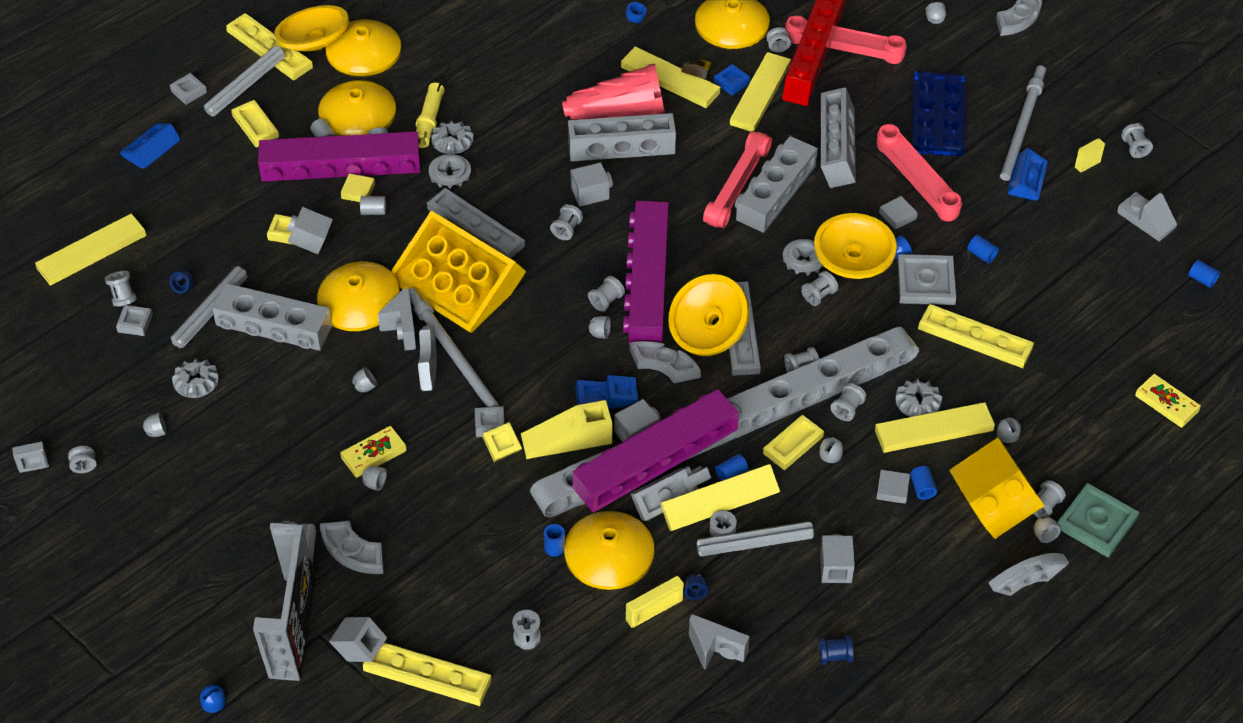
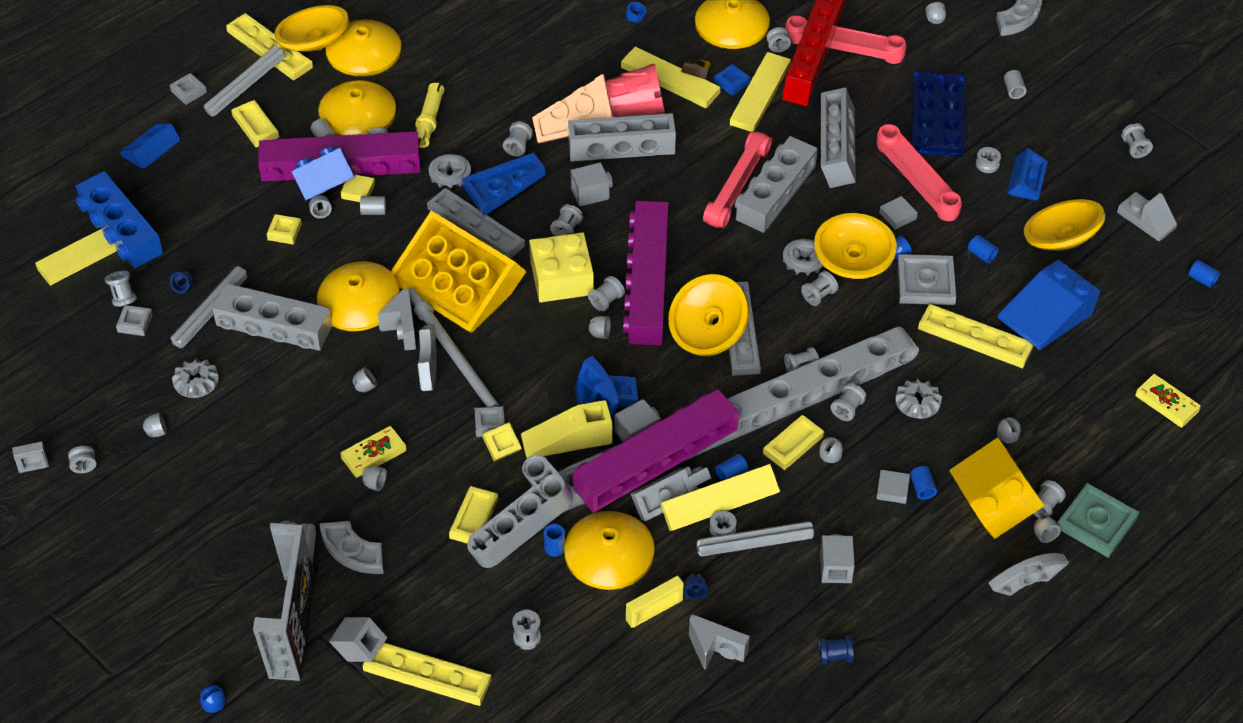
(118, 220): none -> blue brick
(309, 230): light grey brick -> none
(322, 213): none -> light grey hinge
(323, 173): none -> brick
(449, 144): light grey gear -> none
(473, 513): none -> light yellow tile
(502, 182): none -> blue wing
(515, 516): none -> light grey beam
(519, 134): none -> light grey bush
(561, 267): none -> light yellow brick
(585, 103): none -> light nougat wing
(599, 383): none -> blue slope
(674, 364): light grey tile -> none
(934, 427): light yellow tile -> none
(982, 160): none -> light grey bush
(1015, 84): none -> light grey hinge
(1034, 89): light grey bar -> none
(1050, 305): none -> blue slope
(1064, 224): none -> yellow dish
(1089, 155): light yellow tile -> none

